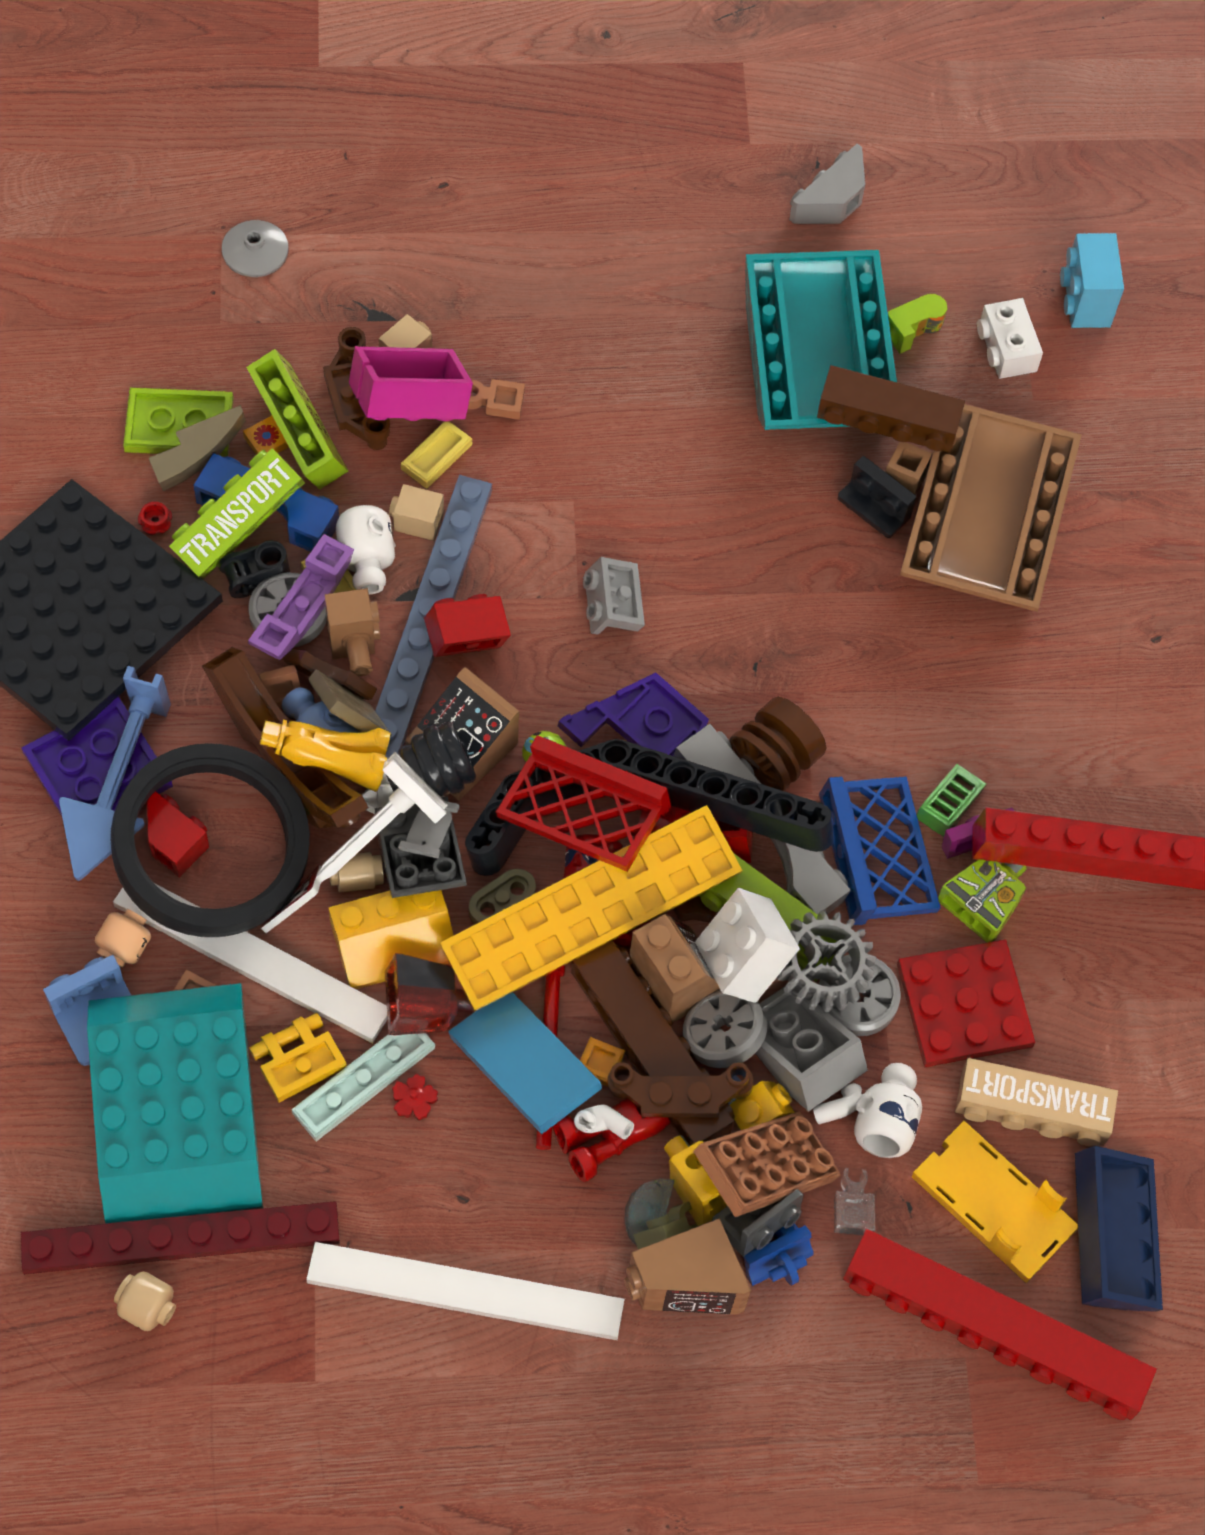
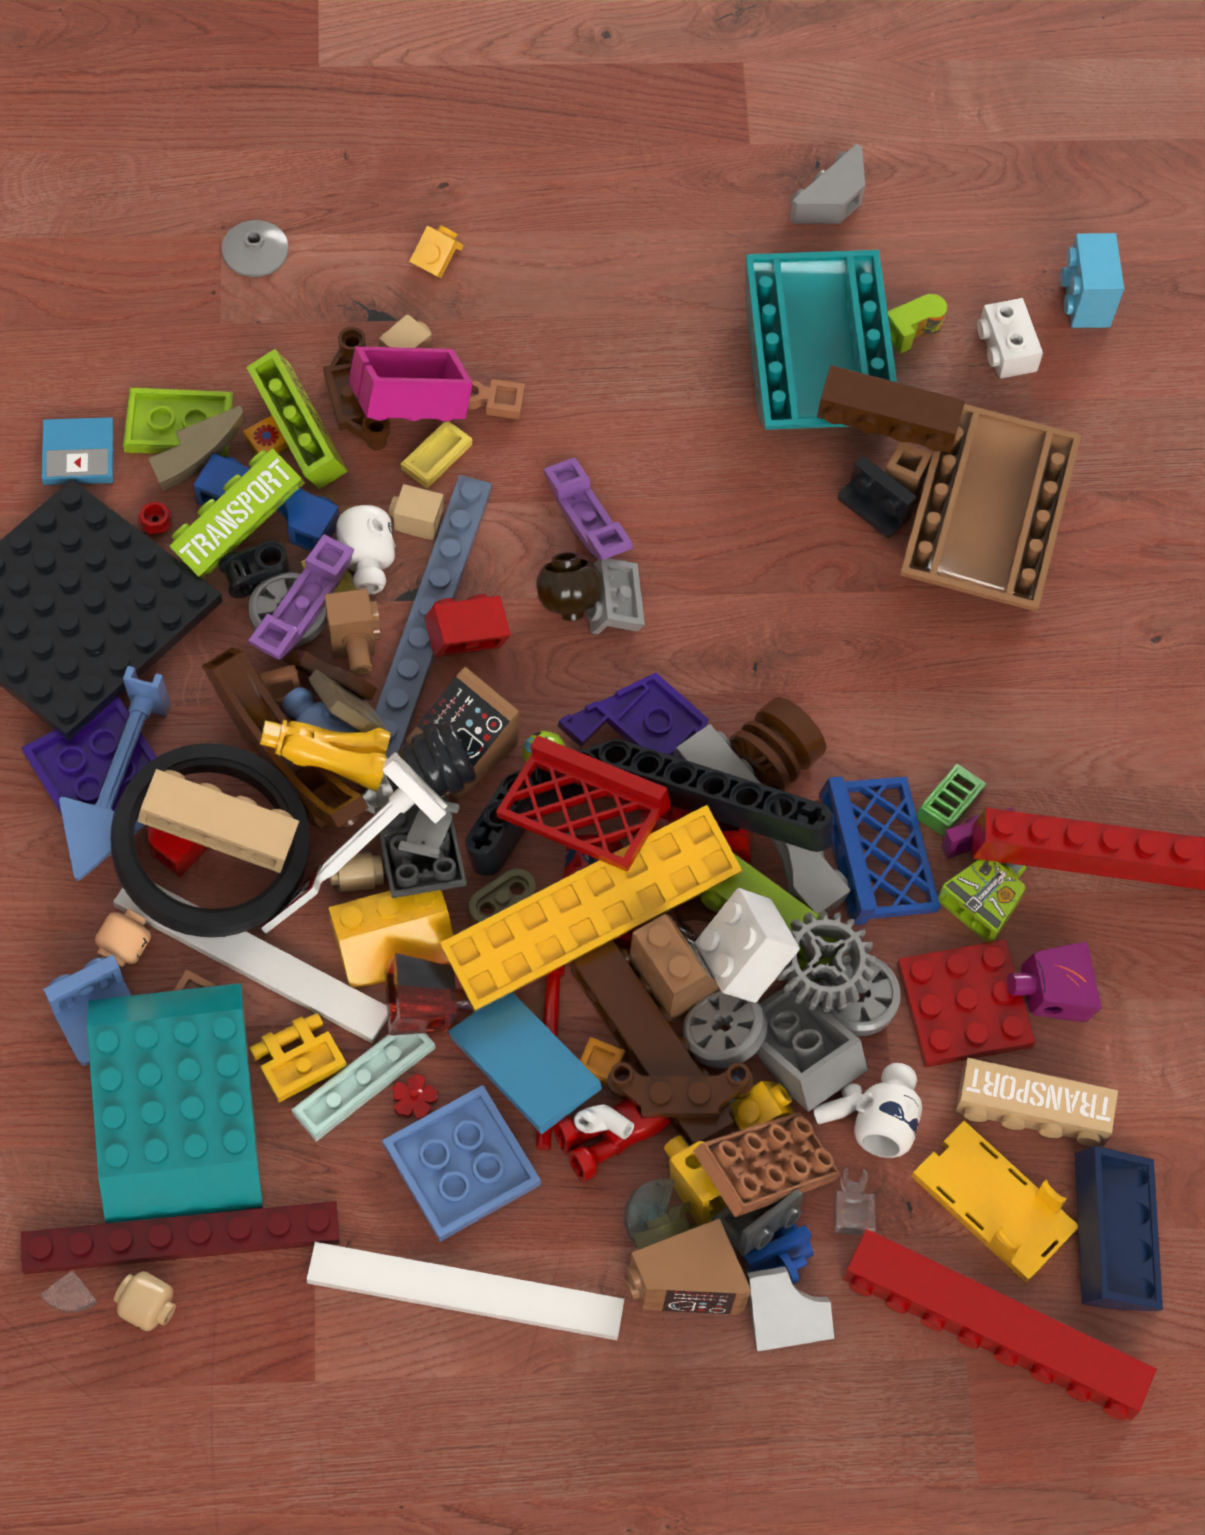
(69, 1294): none -> clear tile
(78, 451): none -> dark azure tile
(218, 820): none -> tan brick
(435, 250): none -> yellow bracket
(461, 1163): none -> medium blue plate
(568, 585): none -> dark brown plant
(585, 511): none -> medium lavender slope
(784, 1314): none -> tile
(1058, 983): none -> magenta torso

